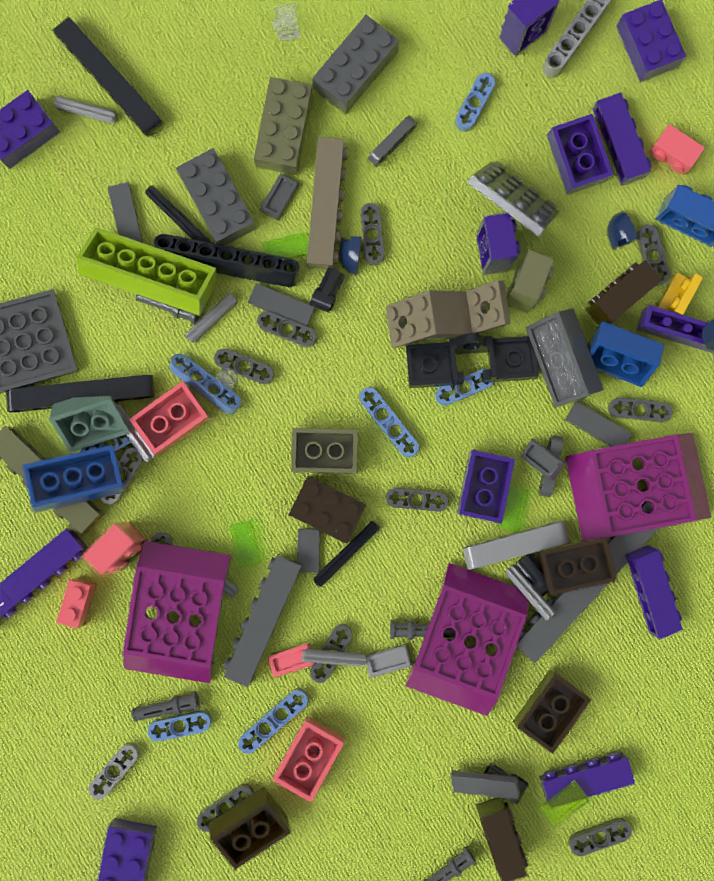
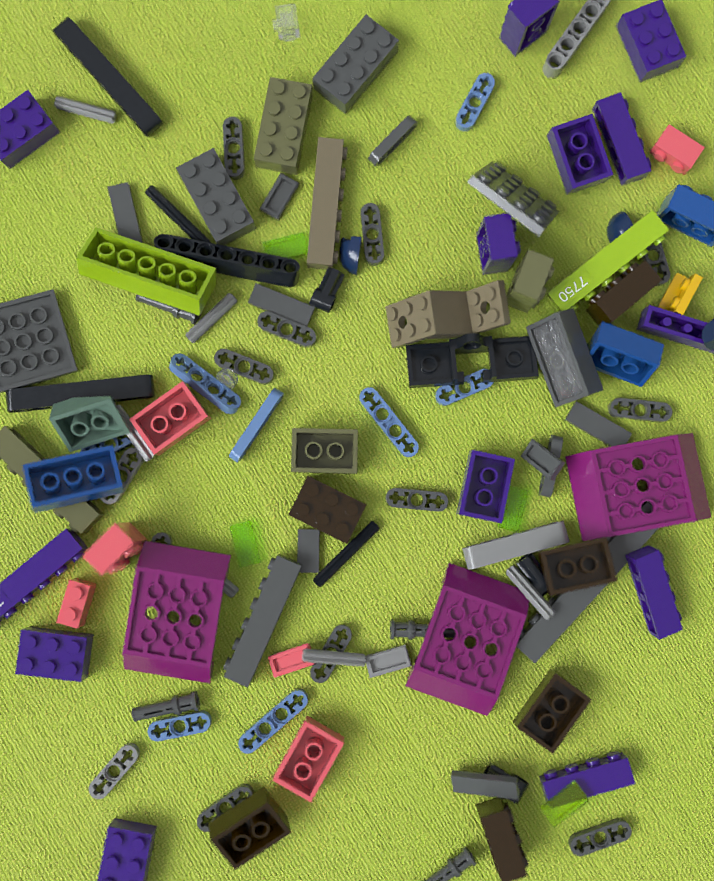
(54, 654): none -> dark purple brick
(238, 139): none -> dark grey beam
(256, 425): none -> medium blue beam
(608, 261): none -> lime brick

